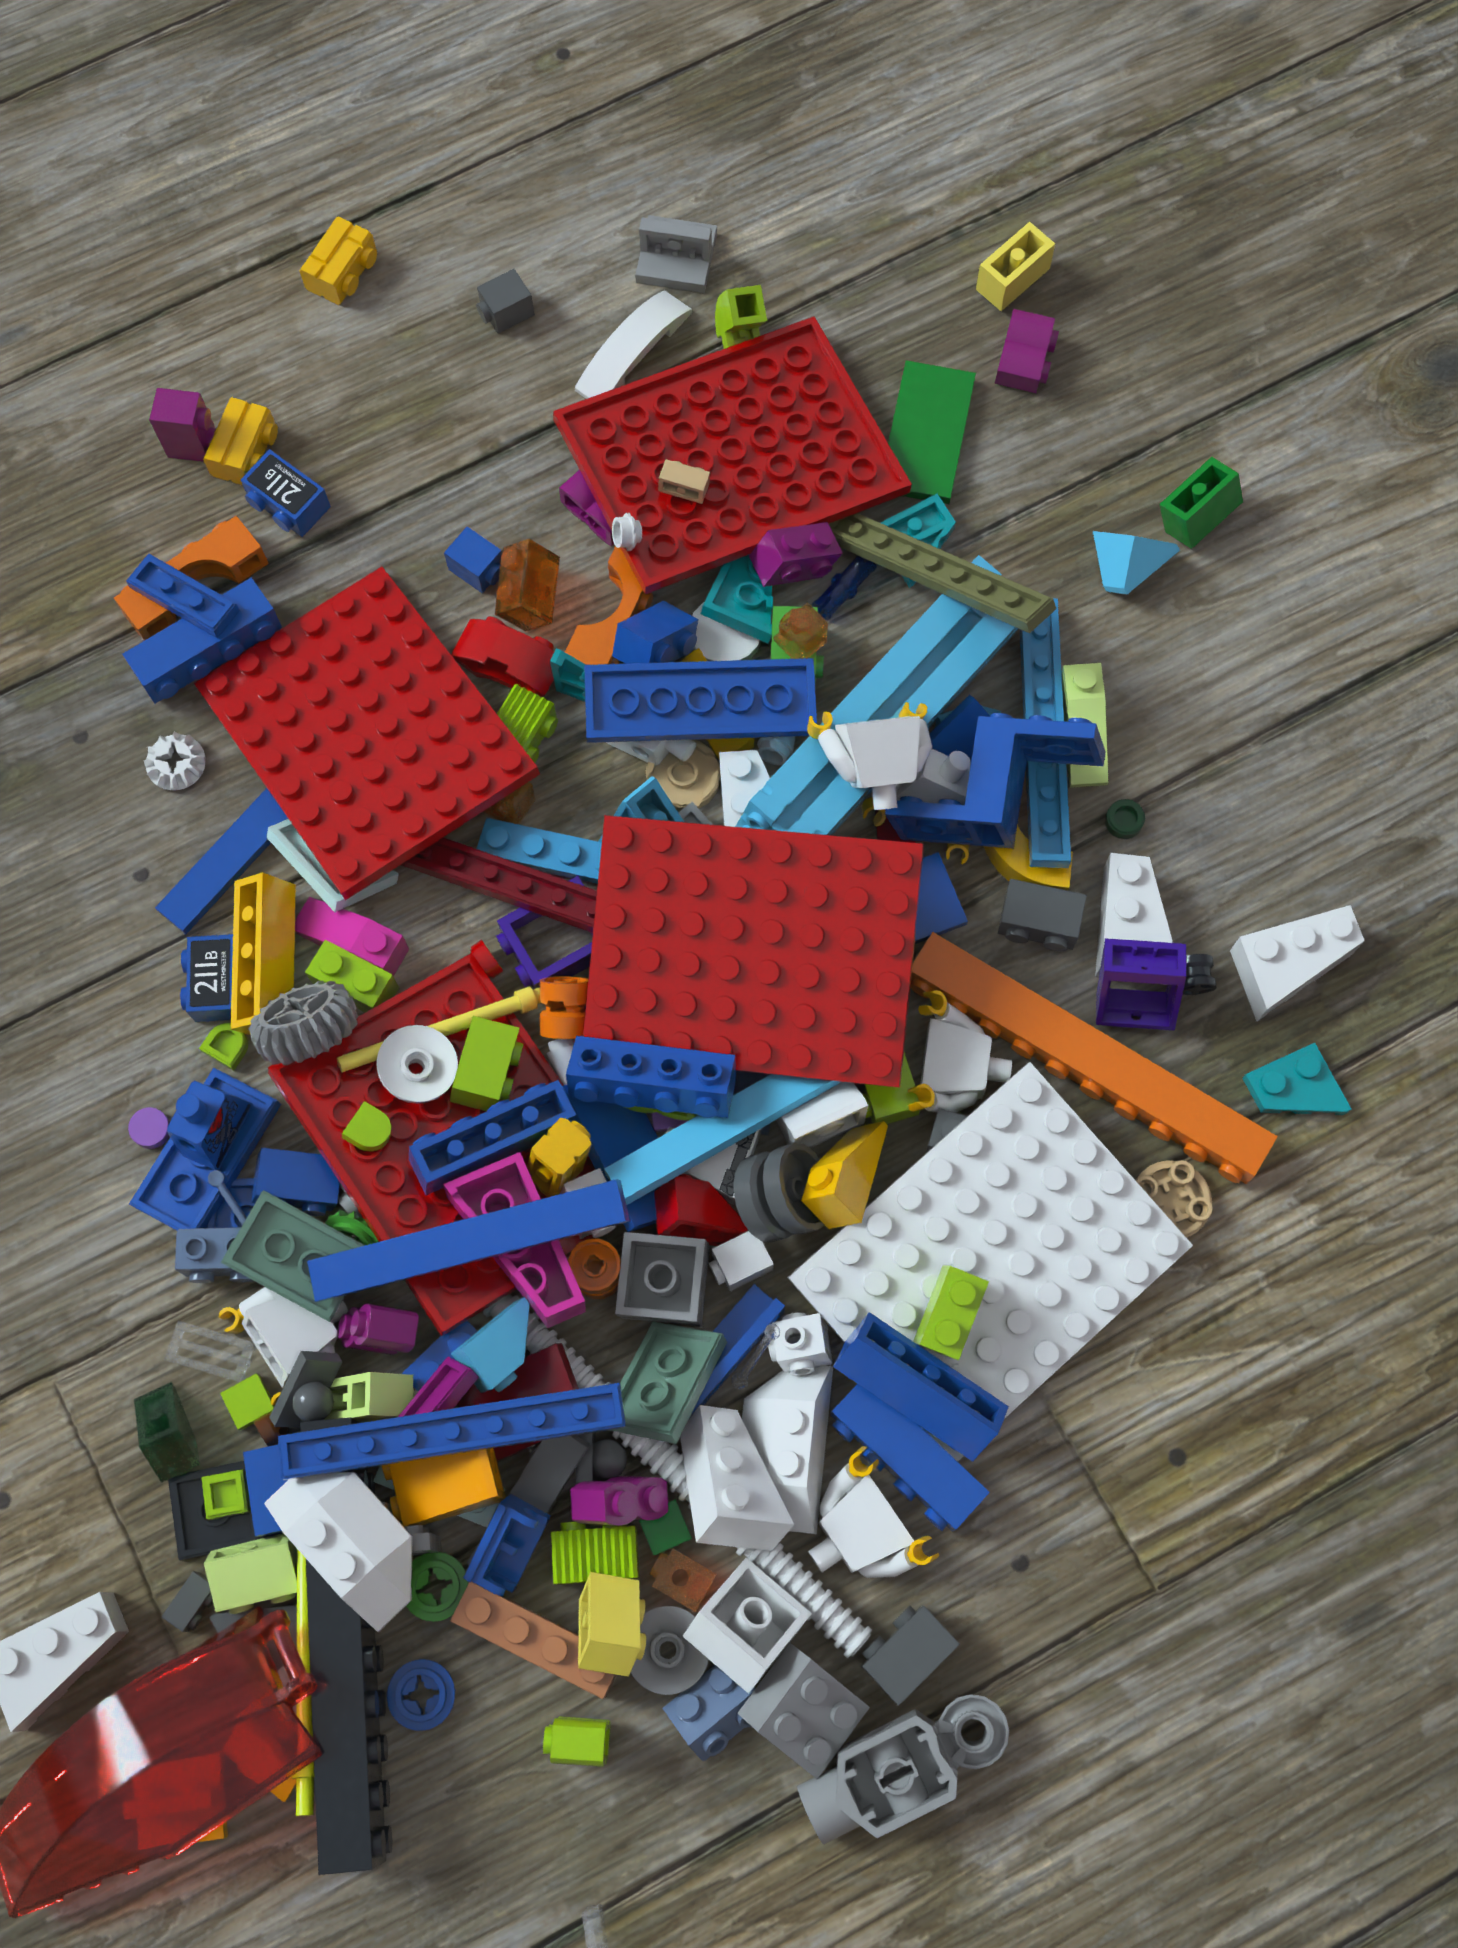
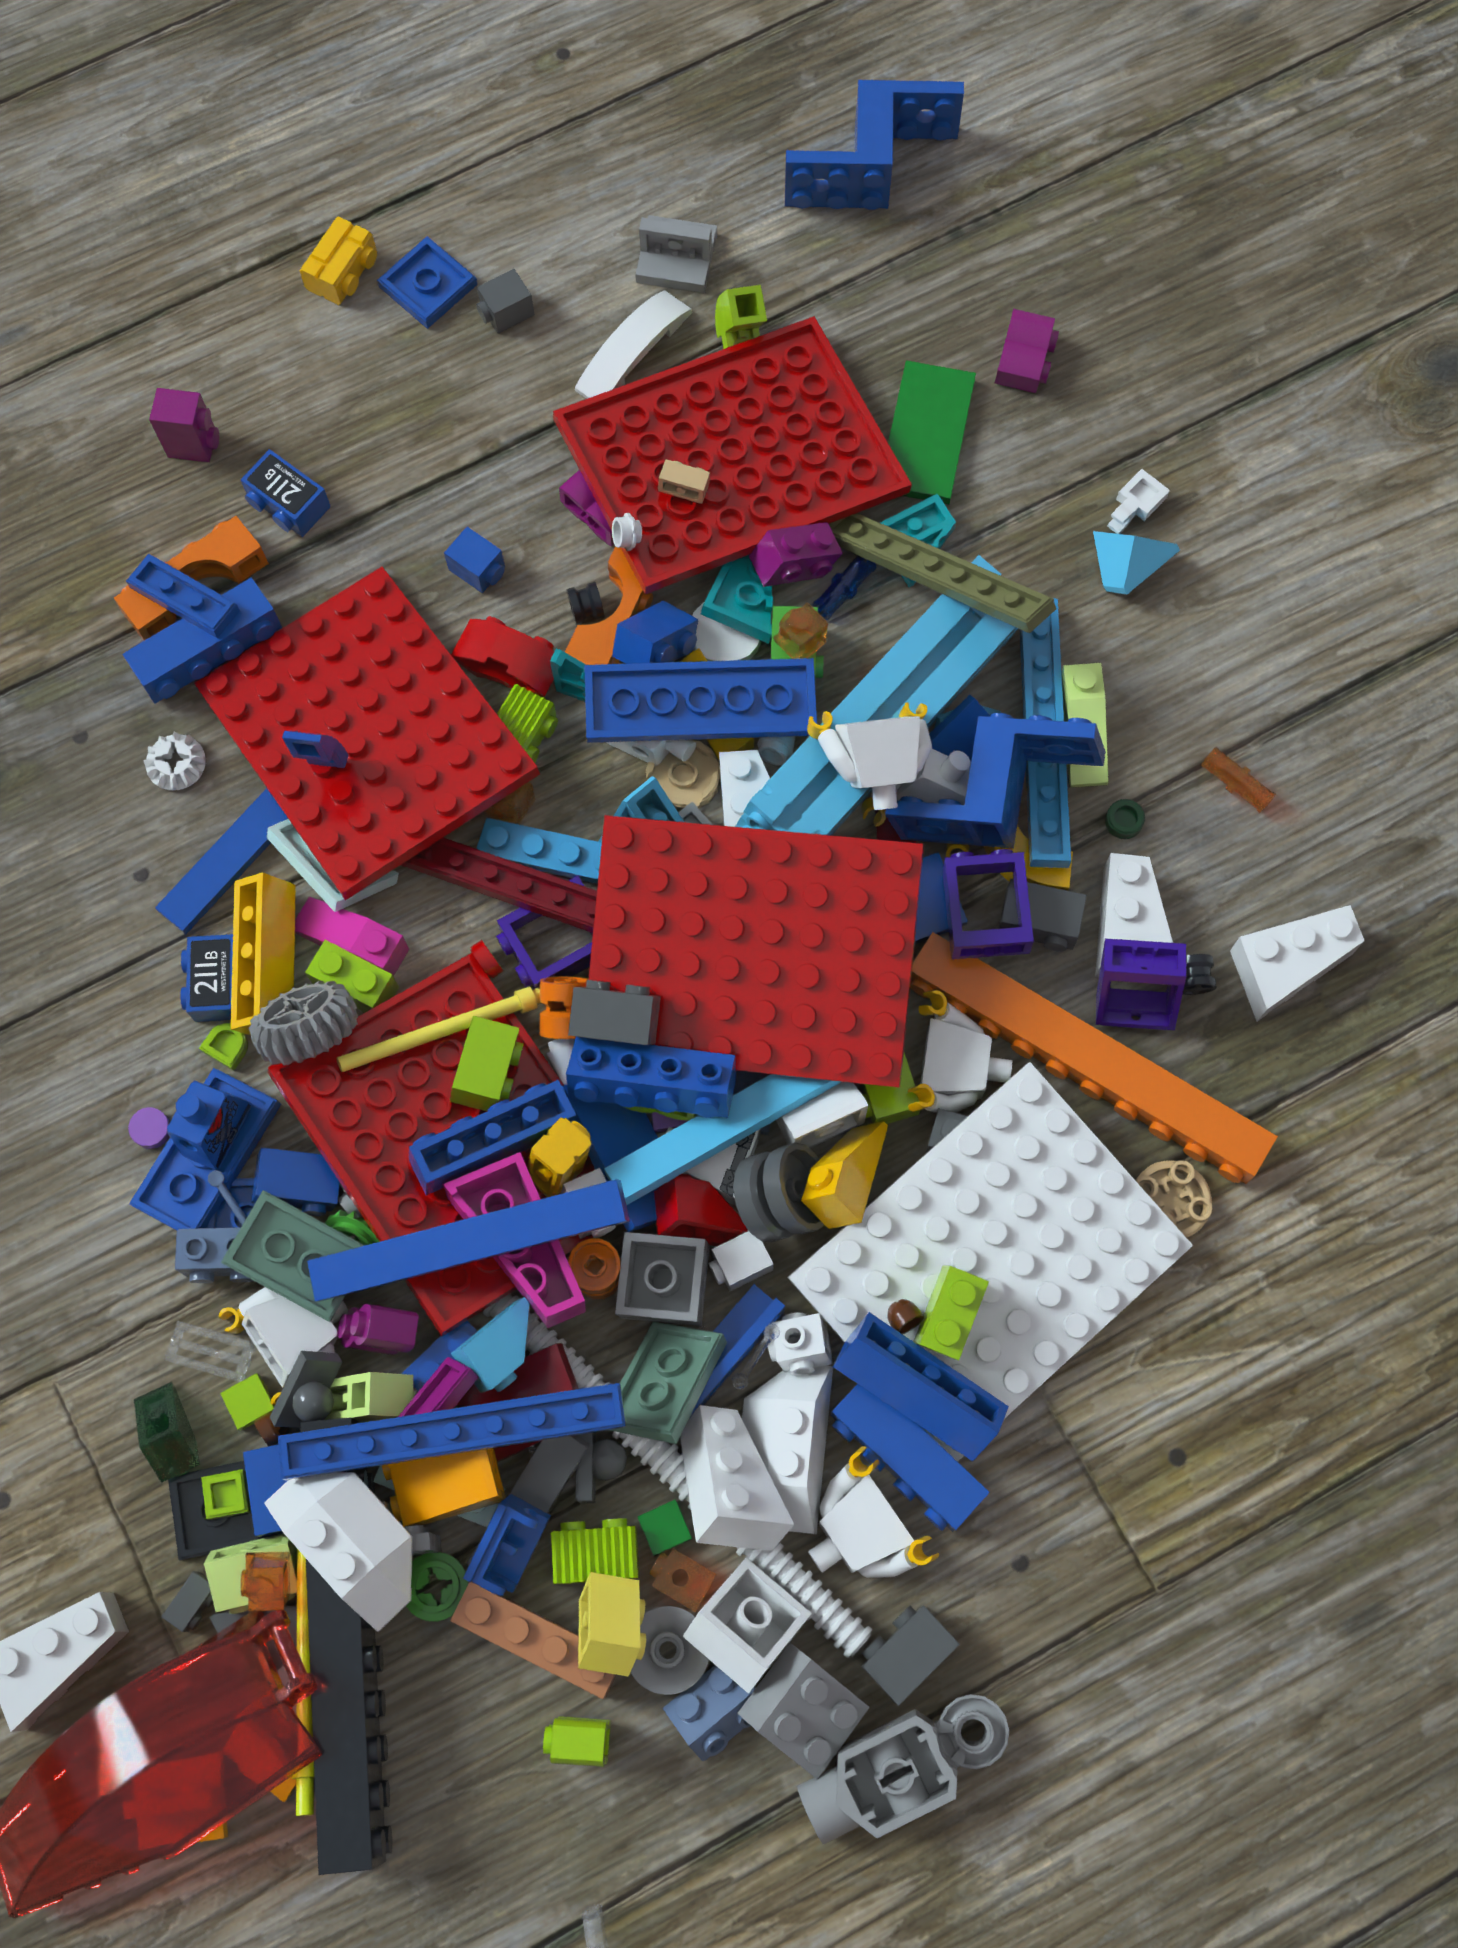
(240, 440): yellow brick -> none
(266, 1580): none -> clear orange brick
(316, 748): none -> blue slope
(368, 1128): lime tile -> none
(406, 1681): blue gear -> none
(421, 1046): white dish -> none
(427, 282): none -> blue tile
(527, 585): clear orange brick -> none
(585, 603): none -> black wheel
(614, 1014): none -> dark grey brick
(619, 1500): magenta brick -> none
(882, 113): none -> blue bracket
(904, 1316): none -> reddish brown hinge
(991, 941): none -> dark purple window
(1015, 266): light yellow brick -> none
(1138, 497): none -> white plate
(1201, 502): green brick -> none
(1253, 792): none -> clear orange pin
(1297, 1084): teal wing -> none

